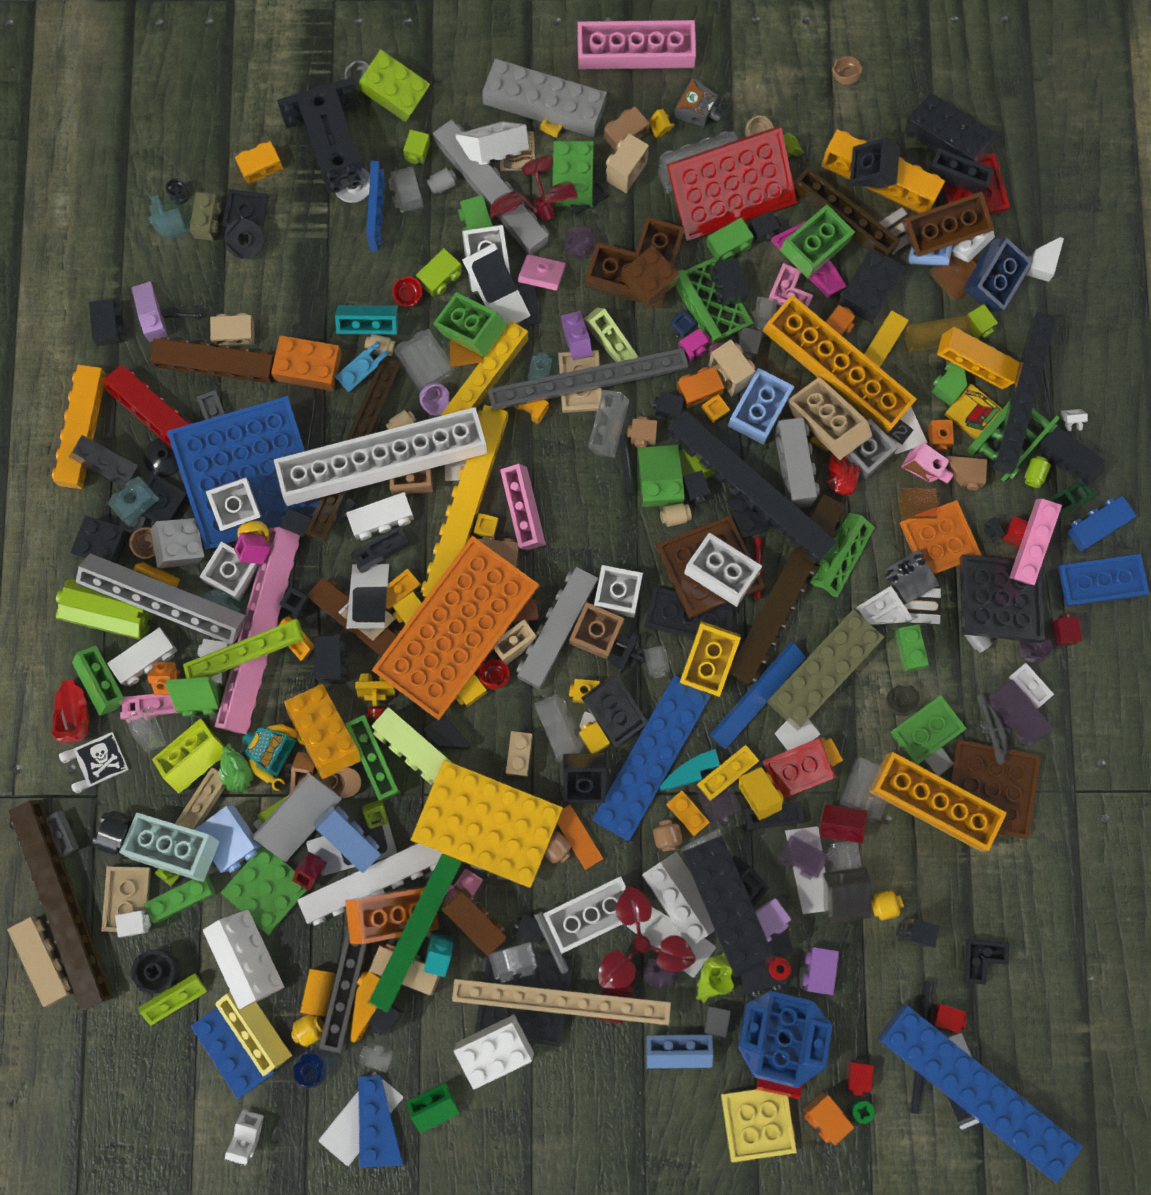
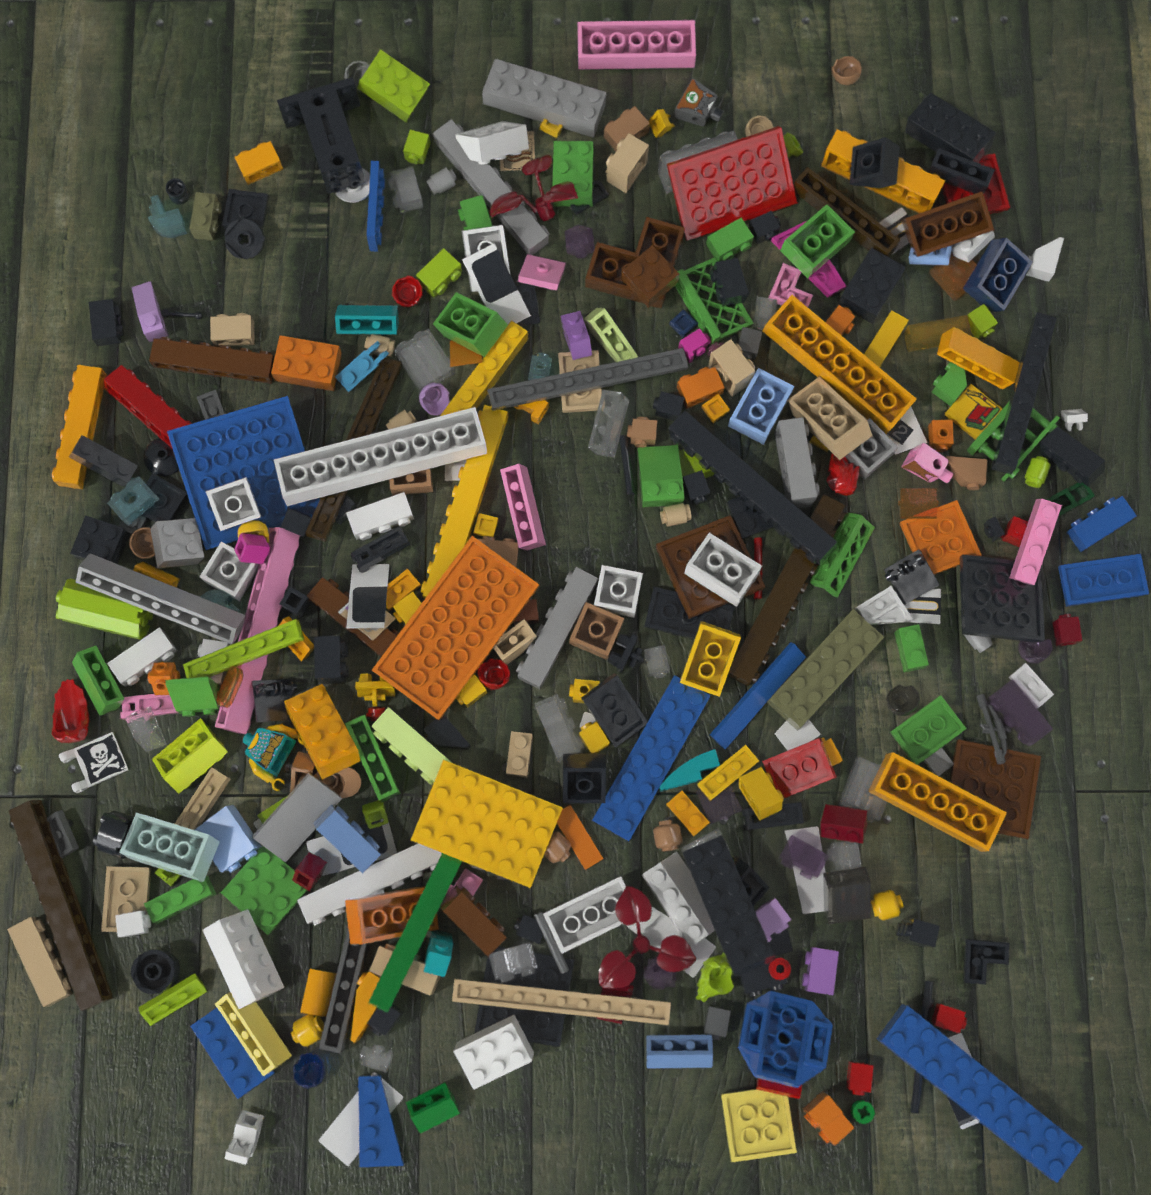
(230, 687): none -> clear orange tile
(235, 770): bright green hair -> none
(270, 698): none -> black hinge

